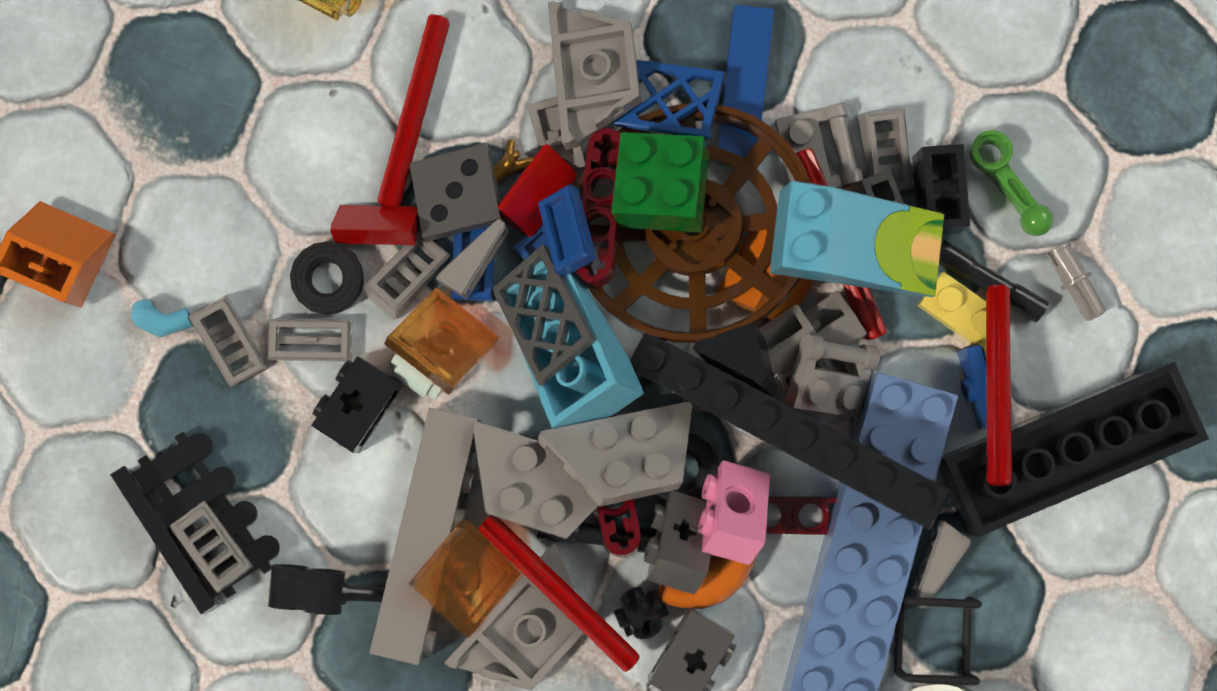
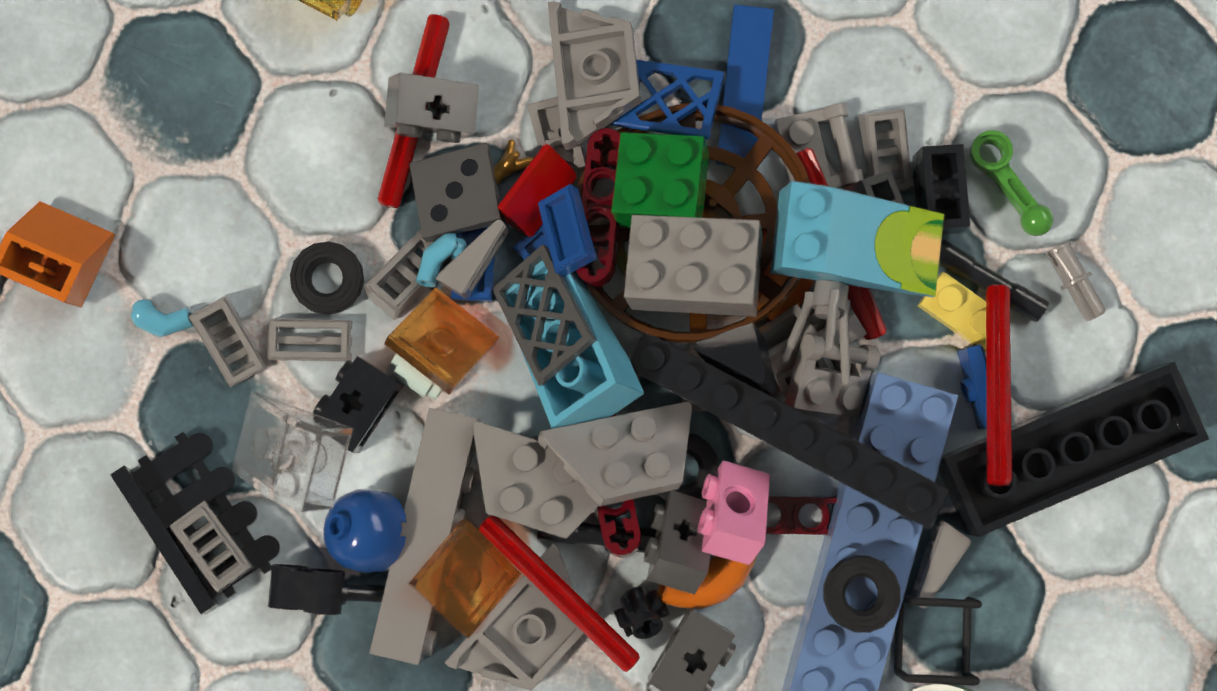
(291, 454): none -> clear slope
(365, 530): none -> blue cylinder
(375, 225): red slope -> none
(446, 246): none -> medium azure arm
(454, 103): none -> brick
(694, 265): none -> light grey brick
(830, 304): none -> light grey plant
(885, 605): none -> black tyre

